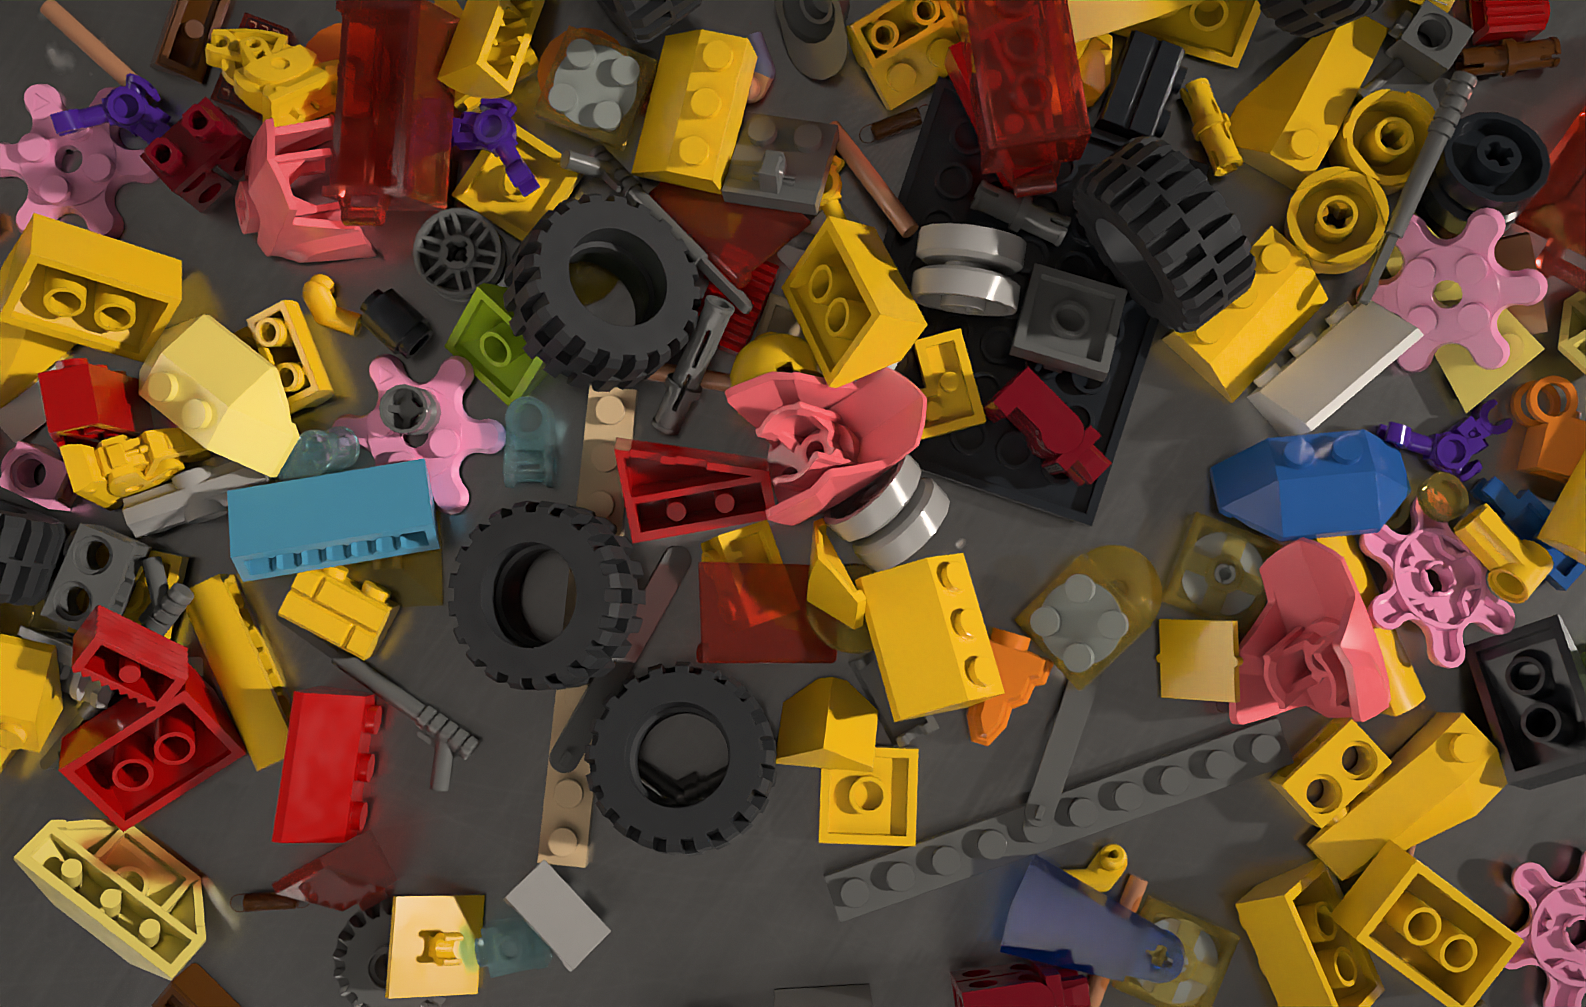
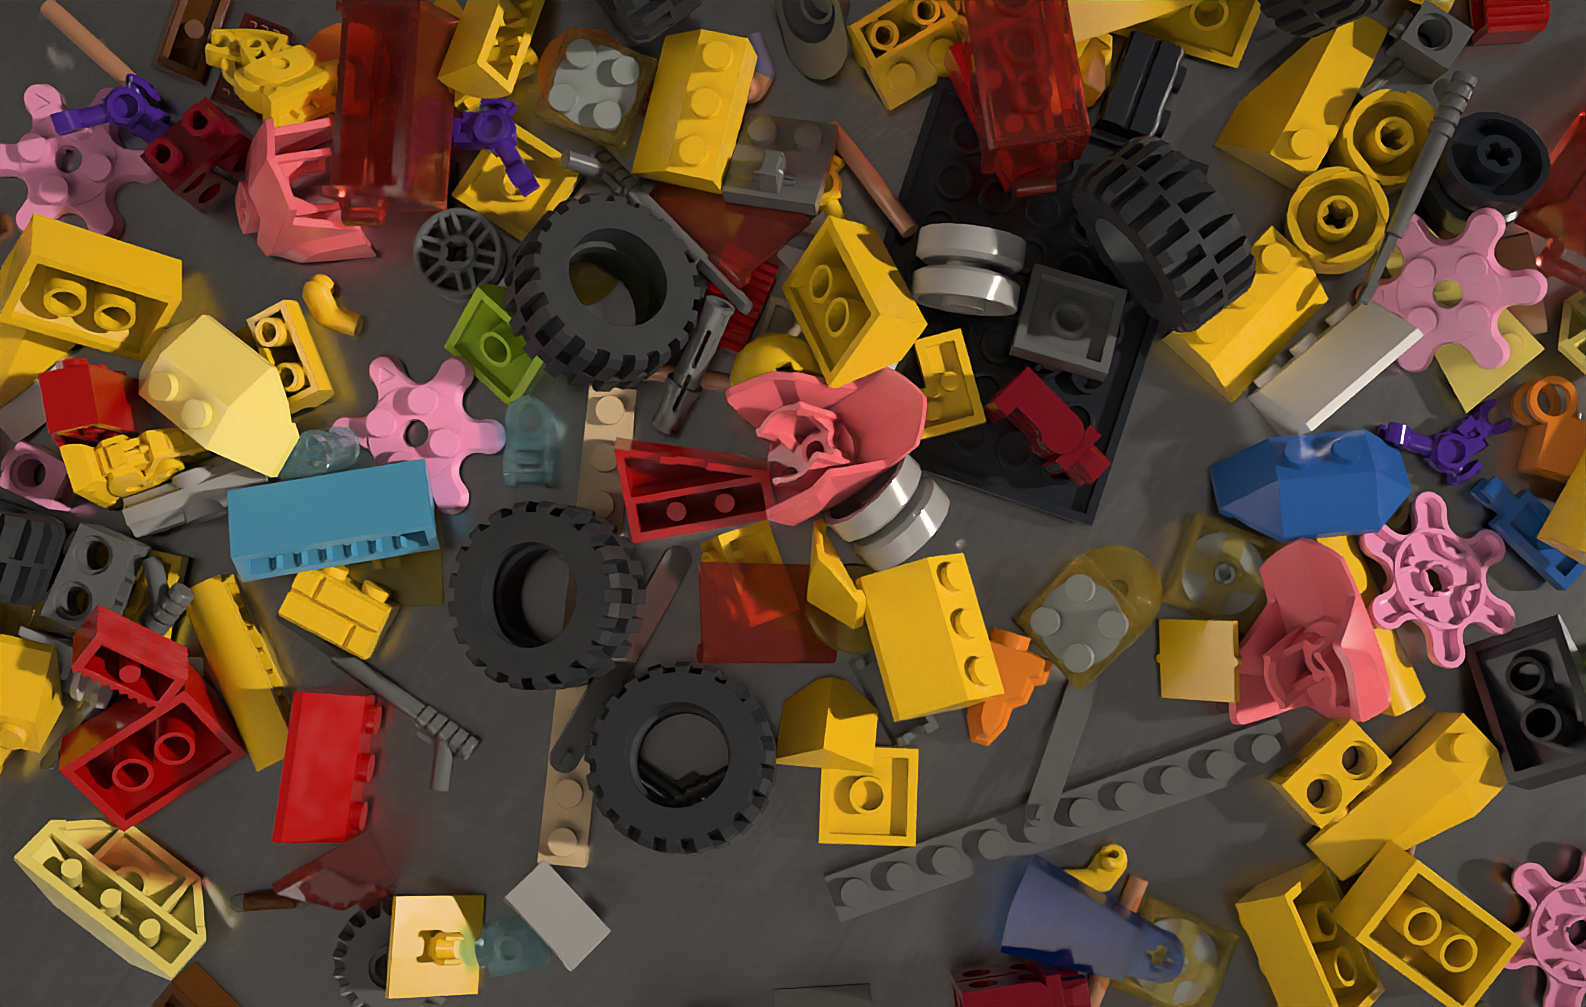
(395, 322): black brick -> none
(399, 408): dark grey wheel -> none
(895, 124): reddish brown piece -> none
(1020, 213): dark grey pin -> none
(1211, 127): yellow pin -> none
(1443, 497): clear yellow tile -> none
(1509, 57): reddish brown pin -> none
(1513, 563): yellow piece -> none

